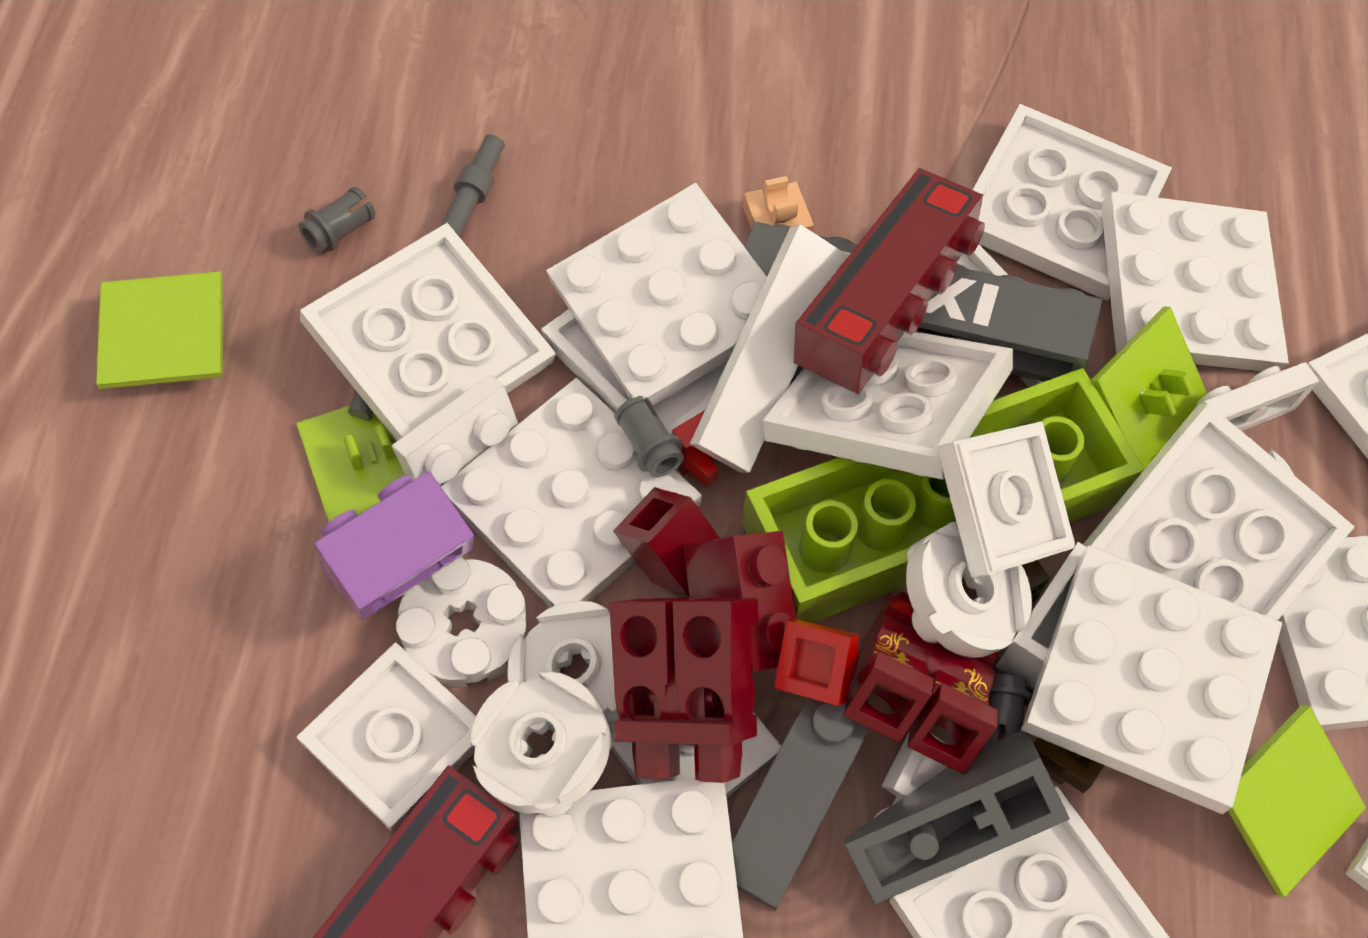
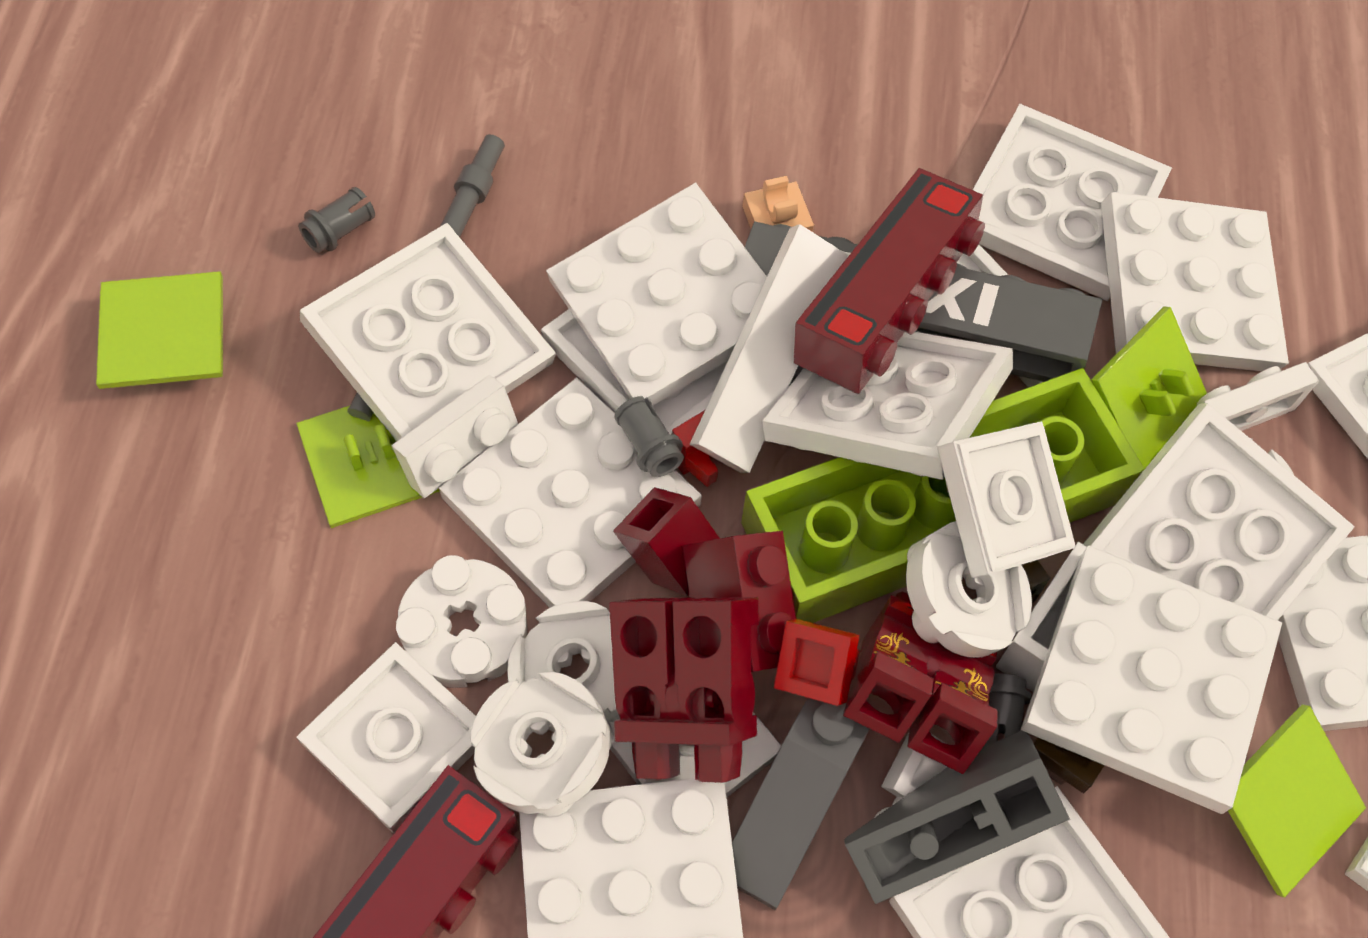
(392, 544): medium lavender slope -> none

